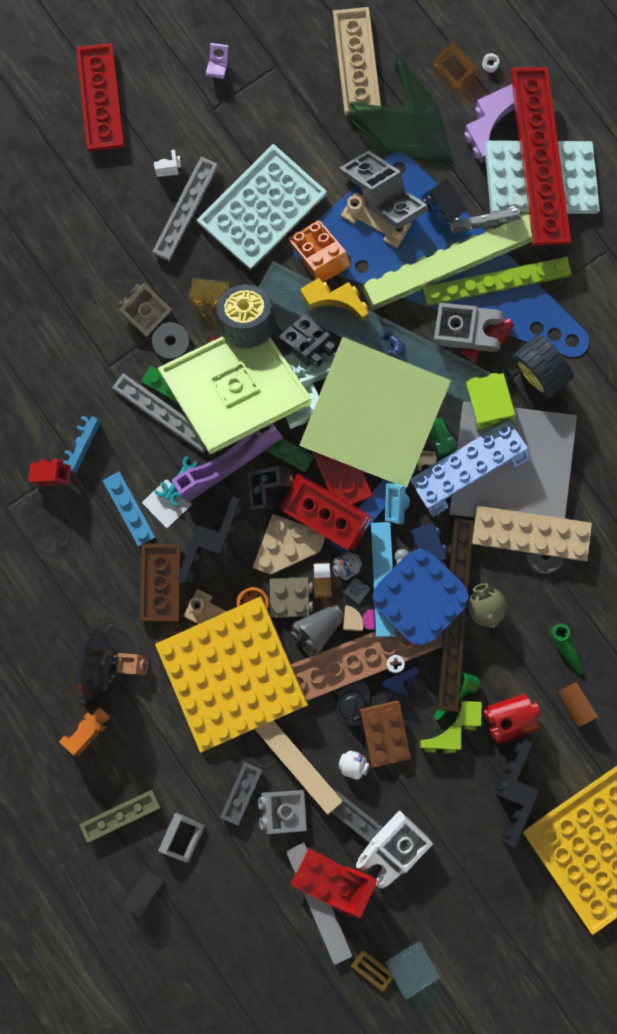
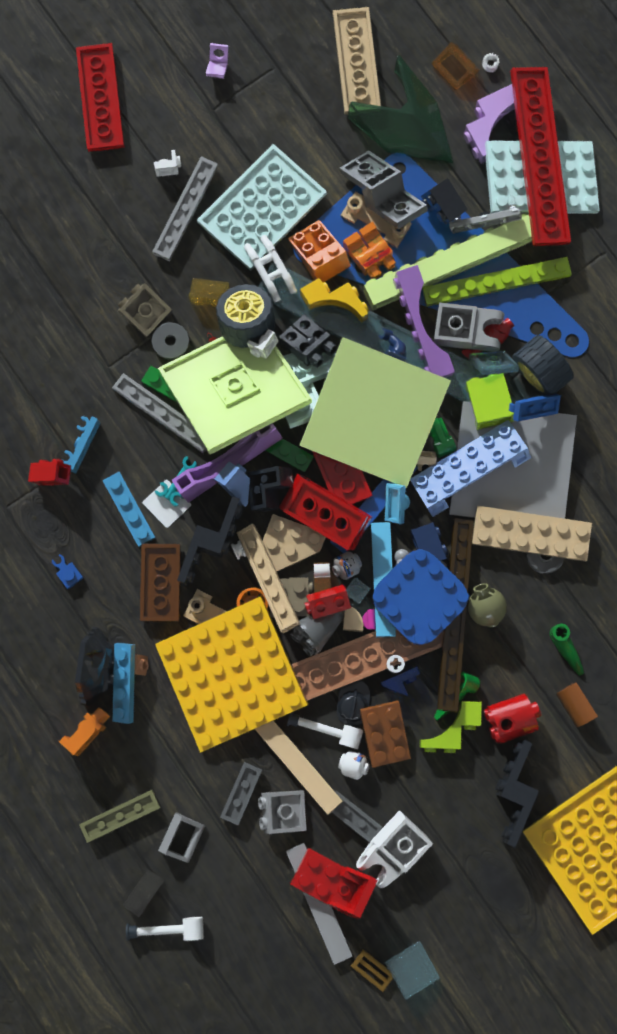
(68, 573): none -> blue plate
(123, 683): none -> dark azure plate
(191, 929): none -> white piece
(235, 481): none -> medium blue slope
(238, 550): none -> white bush
(266, 345): none -> white bracket
(268, 278): none -> white piece
(268, 578): none -> tan tile
(327, 602): none -> red brick
(348, 736): none -> white piece
(369, 251): none -> orange hips
(410, 284): none -> medium lavender arch
(493, 362): none -> clear light blue tile
(535, 407): none -> blue plate

